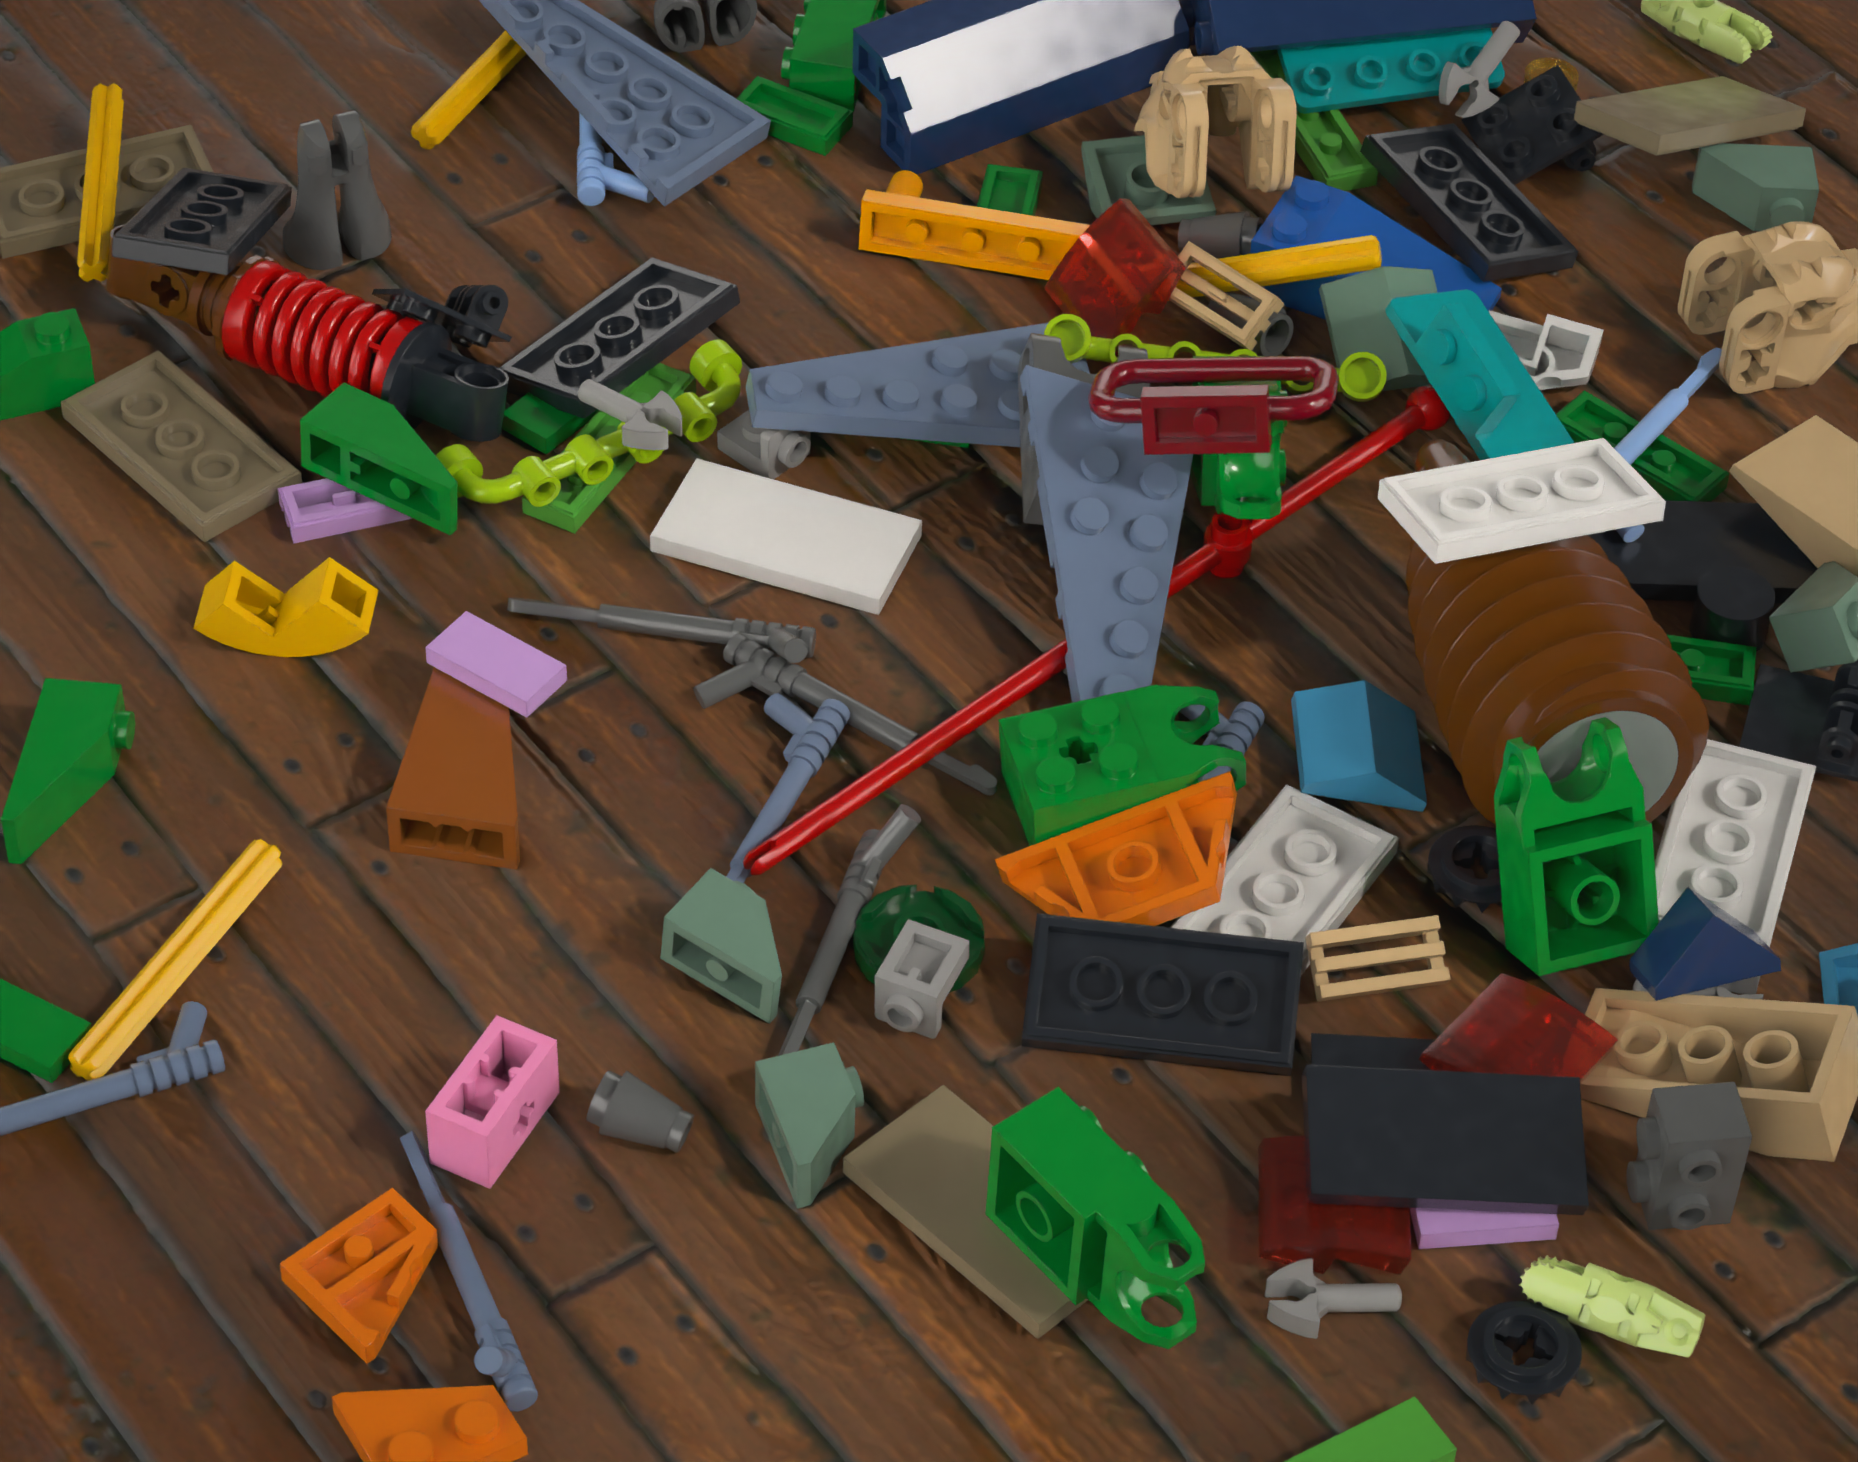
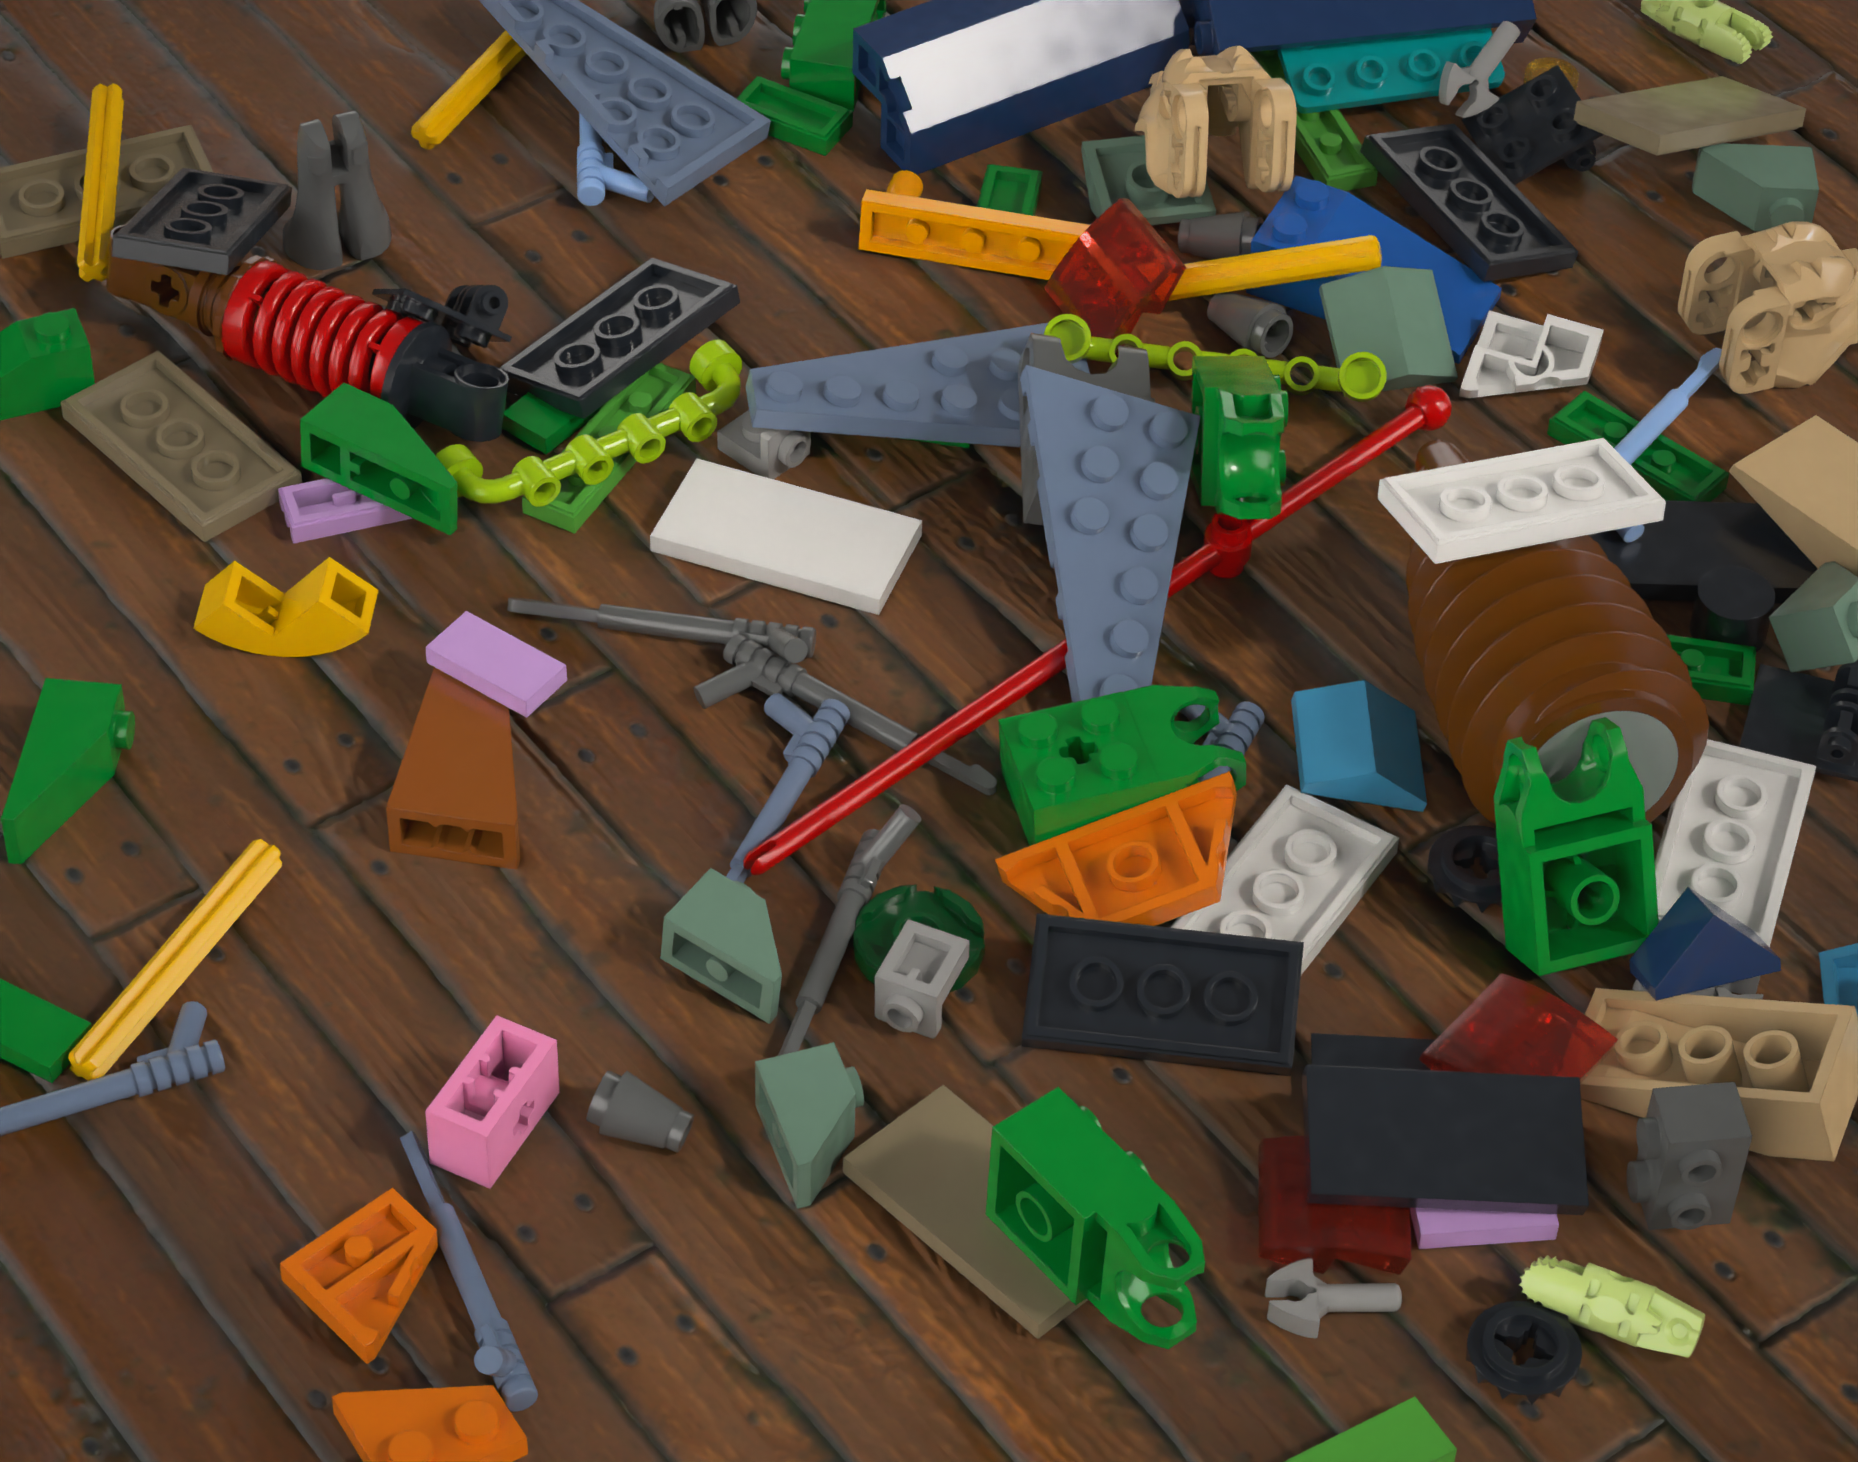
(641, 420): light grey bar -> none
(1211, 416): dark red bar -> none
(1256, 320): tan tile -> none
(1432, 950): tan tile -> none
(1476, 373): teal bracket -> none

